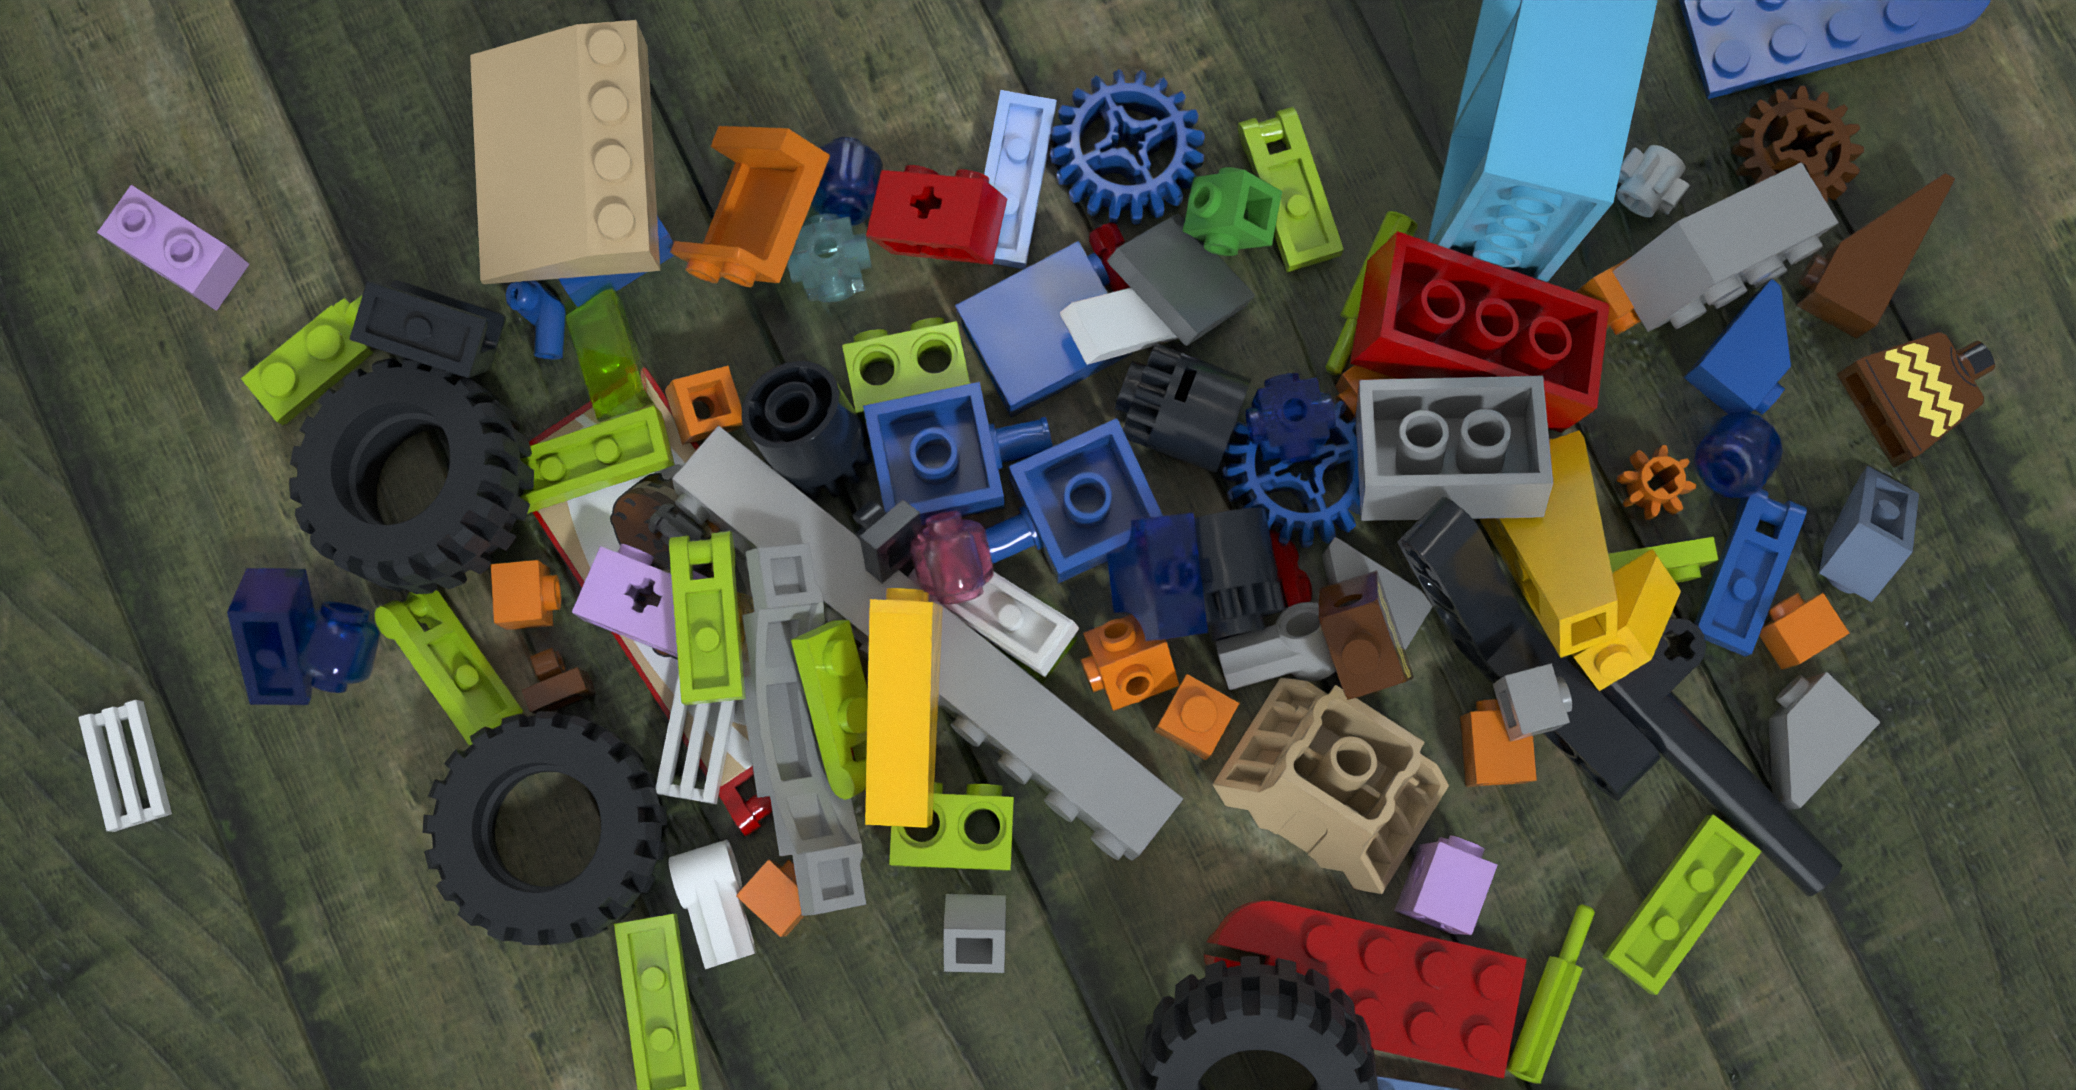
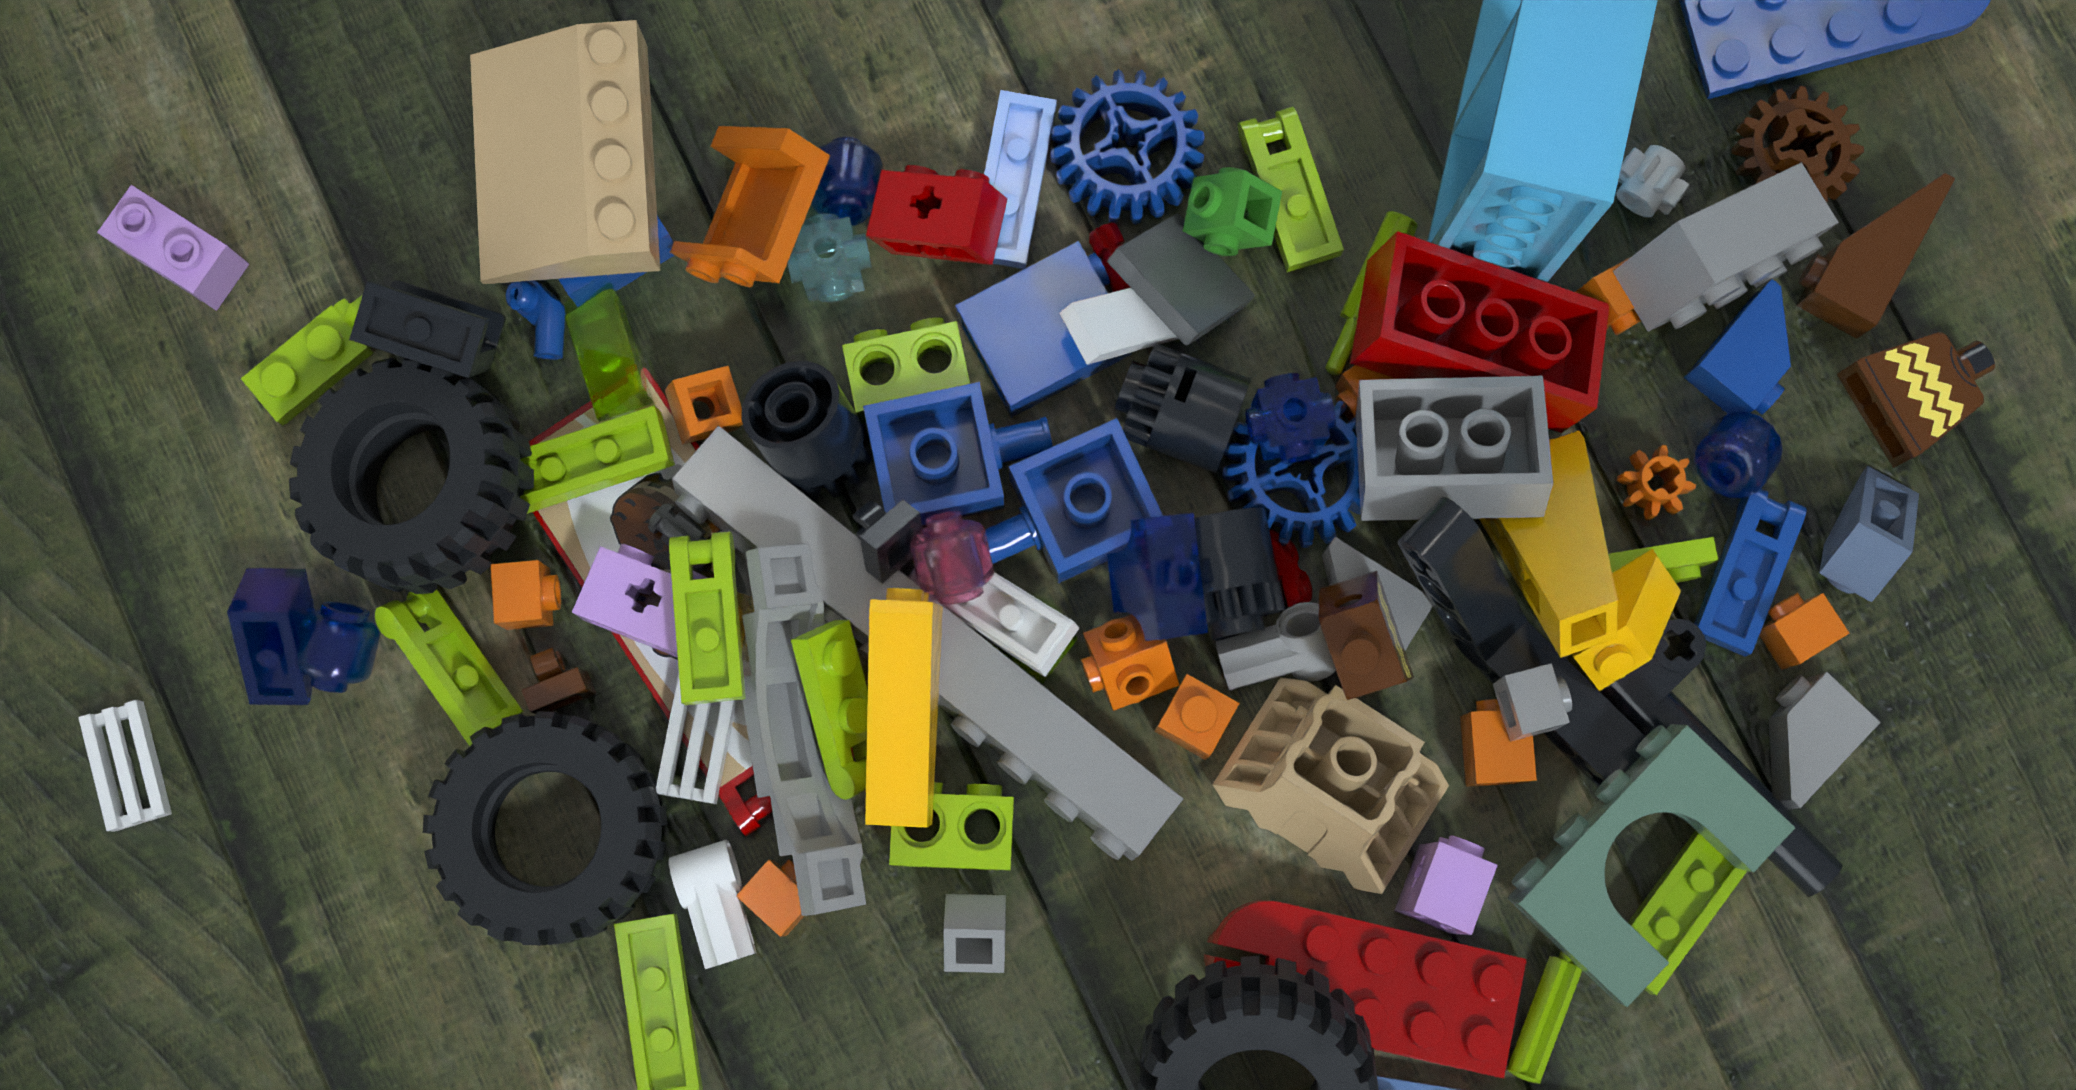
(1568, 889): none -> sand green arch

